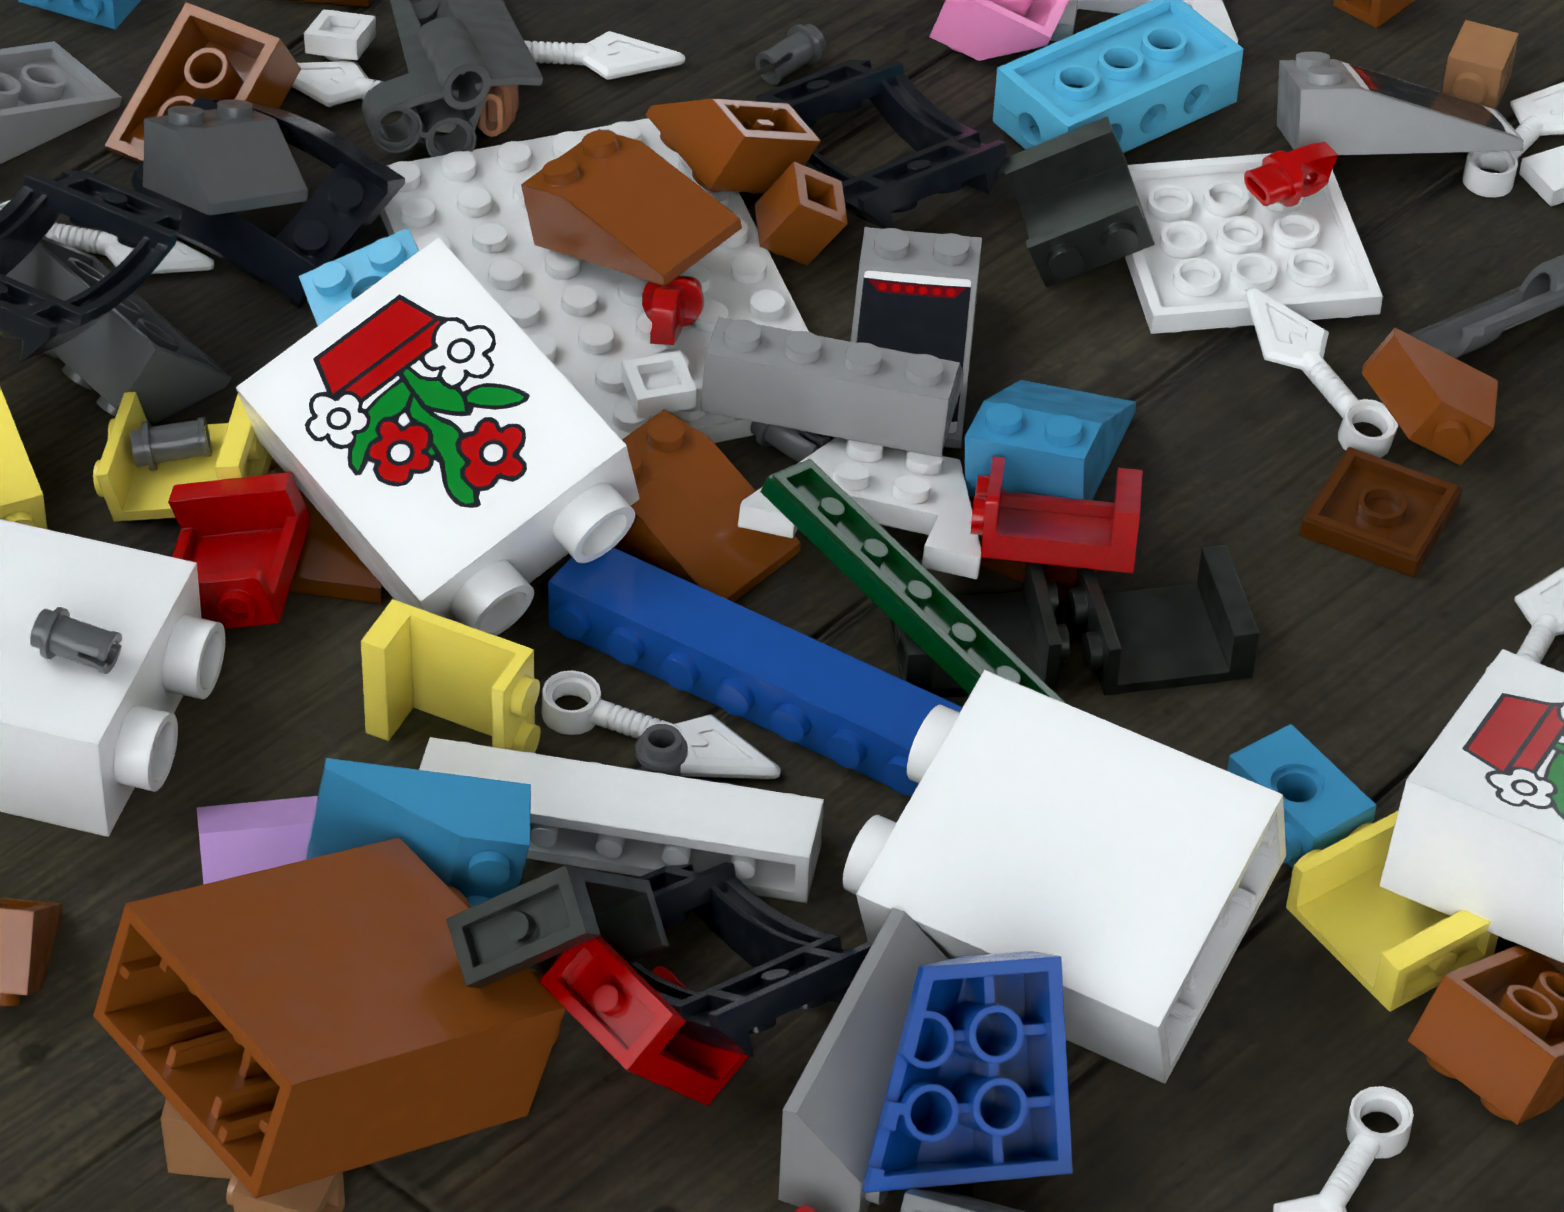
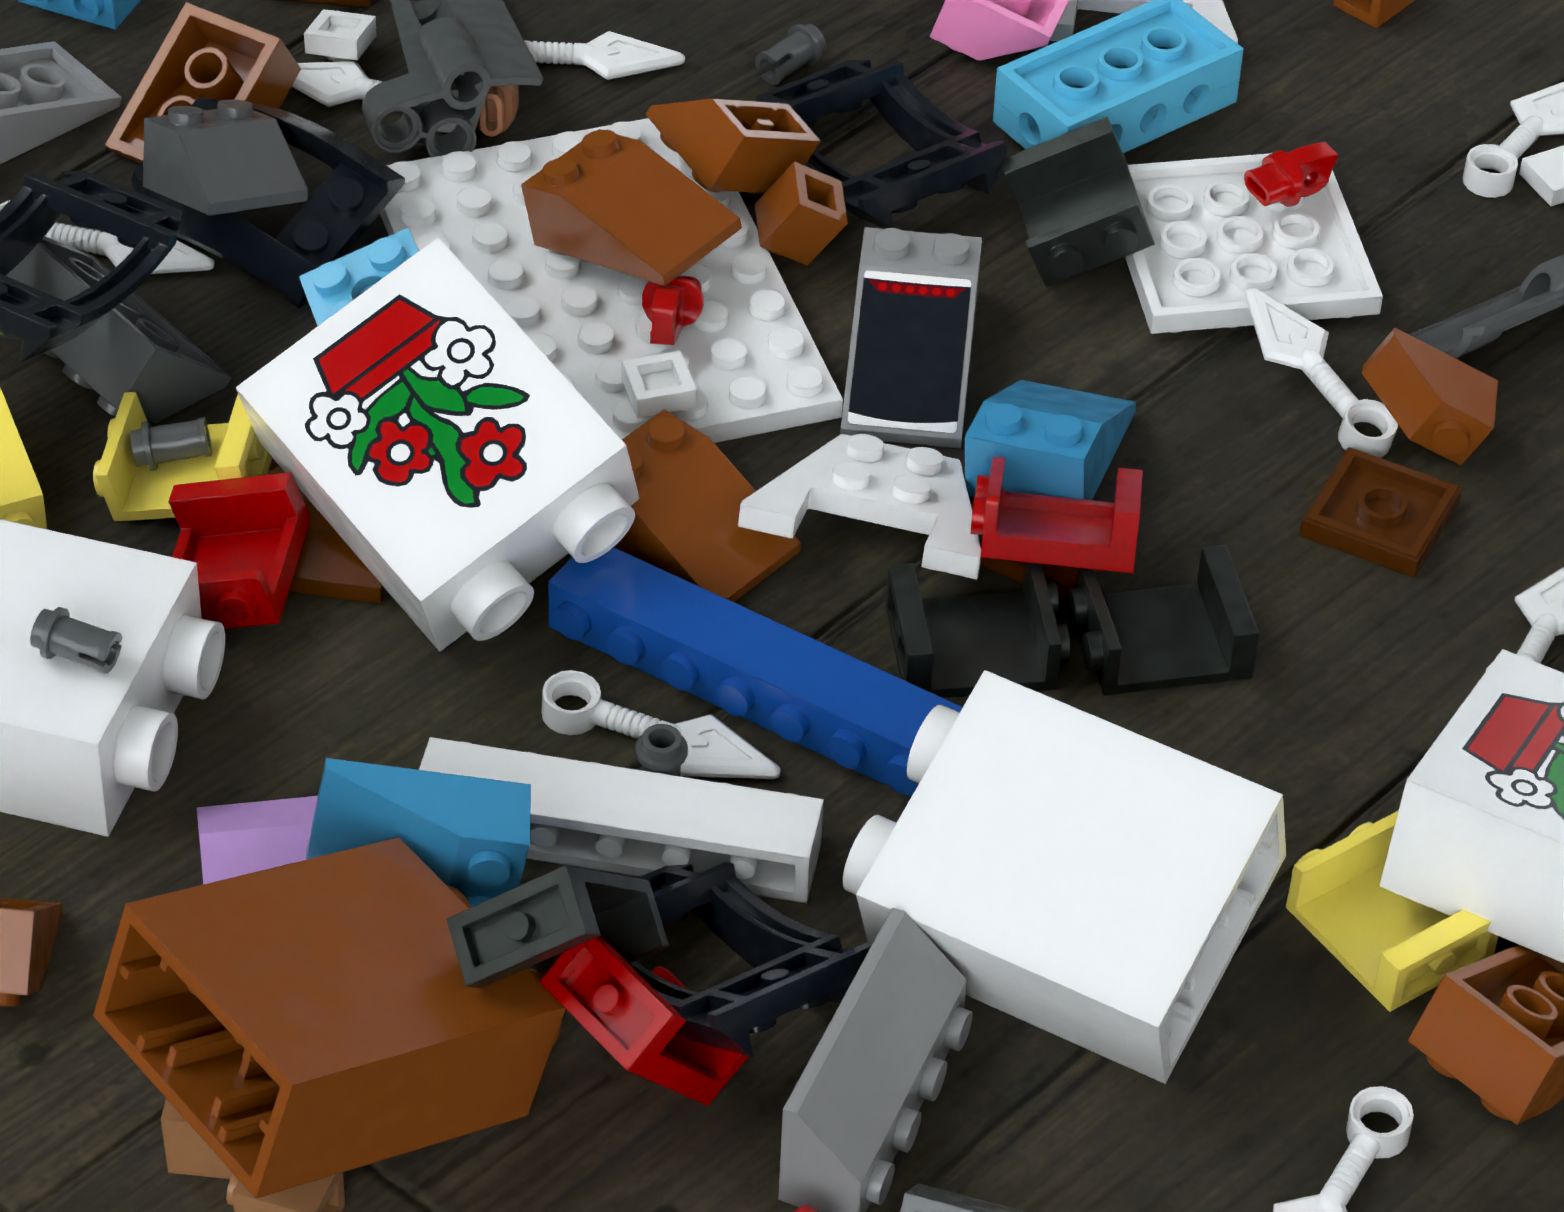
(449, 673): light yellow panel -> none
(789, 441): dark grey pin -> none
(830, 386): light grey slope -> none
(894, 578): dark green tile -> none
(977, 1077): blue wedge -> none
(1317, 796): dark azure brick -> none
(1380, 114): light grey slope -> none
(1480, 64): medium nougat brick -> none

